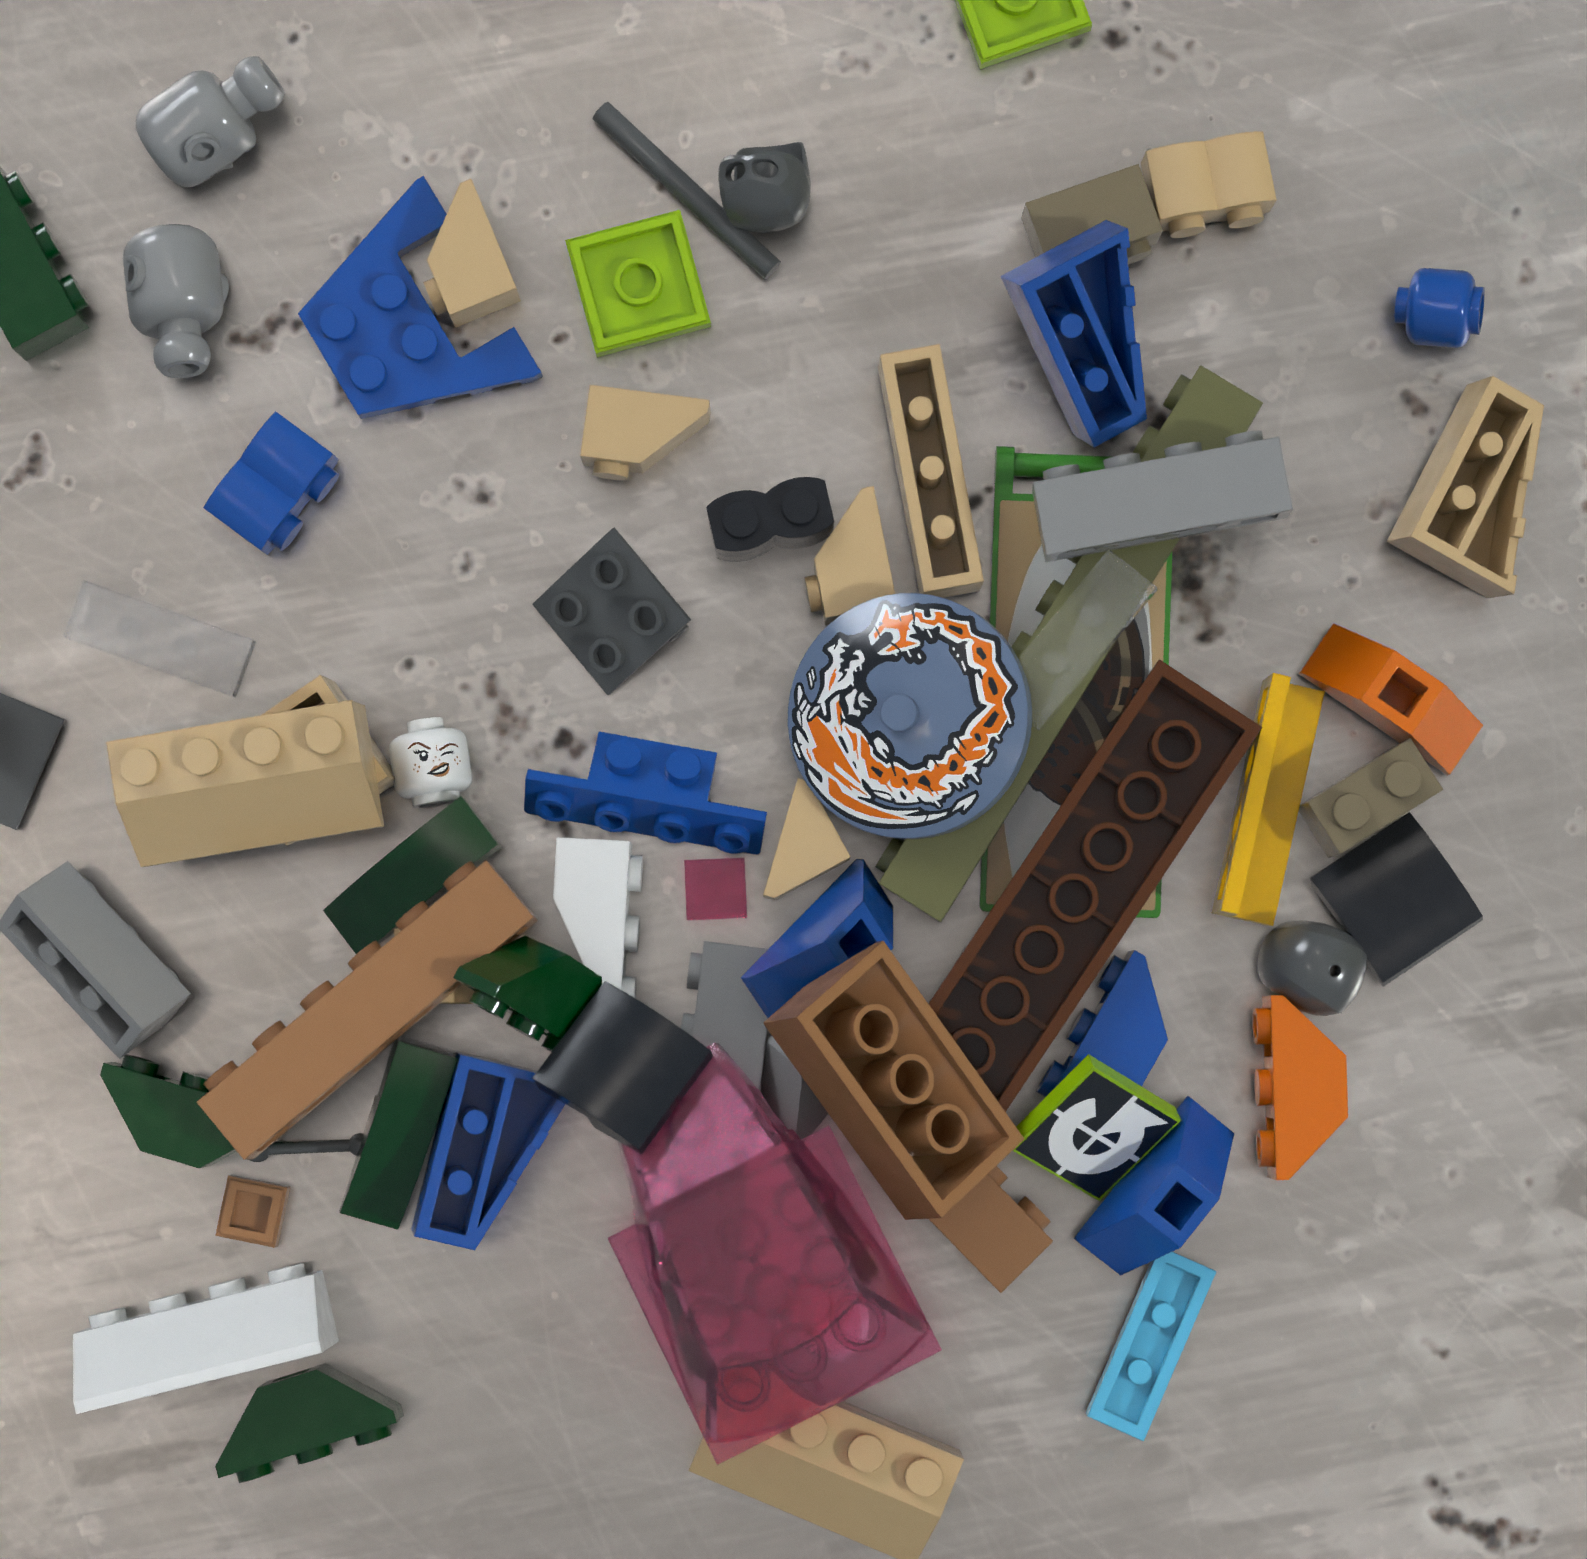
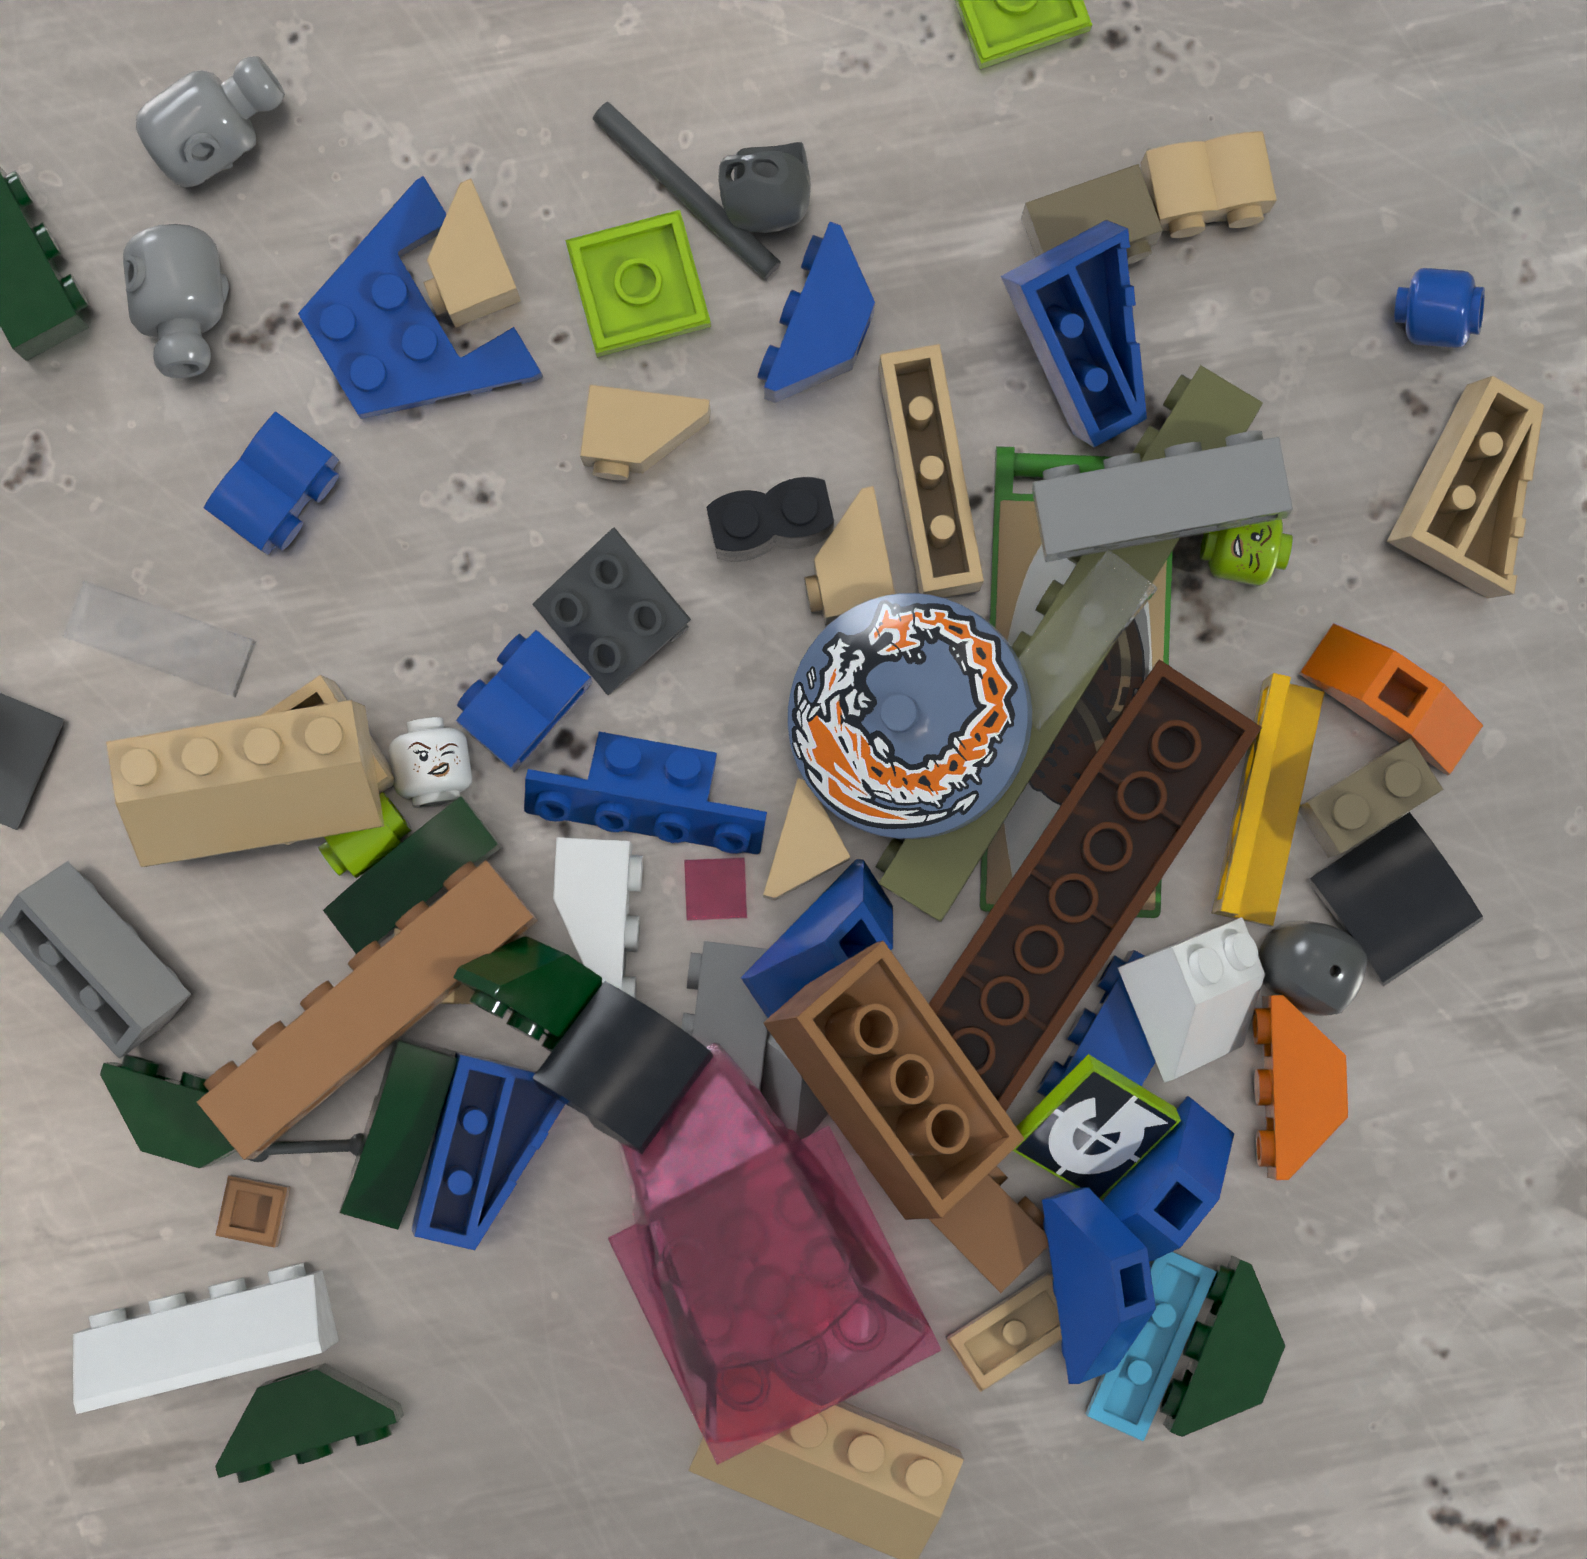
(364, 848): none -> lime brick
(522, 699): none -> blue brick
(823, 320): none -> blue slope
(1009, 1333): none -> tan hinge
(1097, 1281): none -> blue slope
(1196, 996): none -> white slope
(1228, 1354): none -> dark green slope
(1247, 552): none -> lime head

